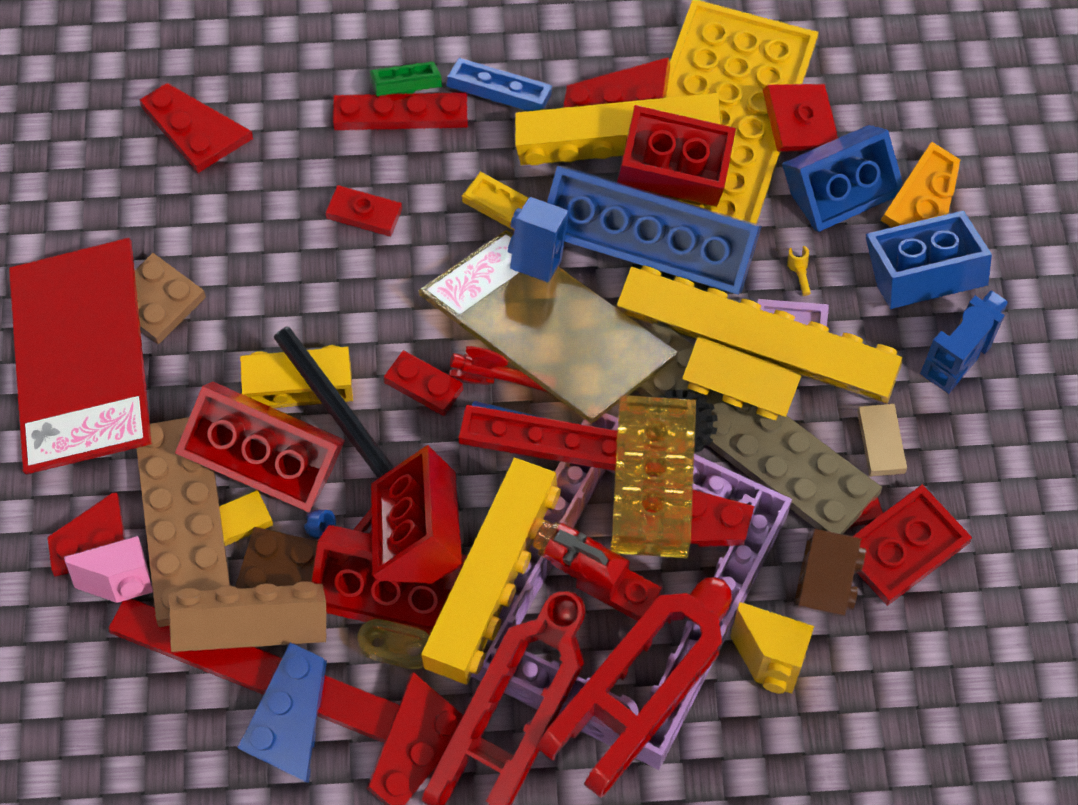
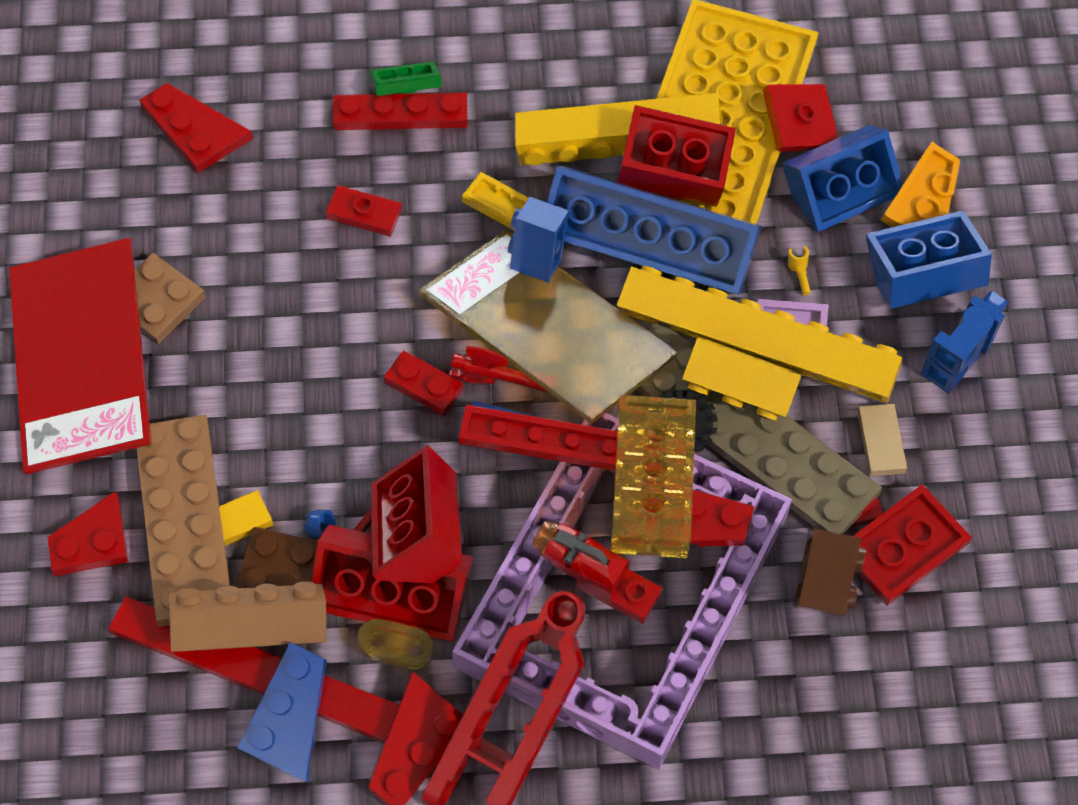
(112, 571): bright pink slope -> none
(259, 446): red slope -> none
(278, 384): yellow brick -> none
(333, 402): black axle -> none
(490, 572): yellow brick -> none
(499, 85): blue plate -> none
(626, 85): red wing -> none
(705, 607): red piece -> none
(771, 646): yellow slope -> none

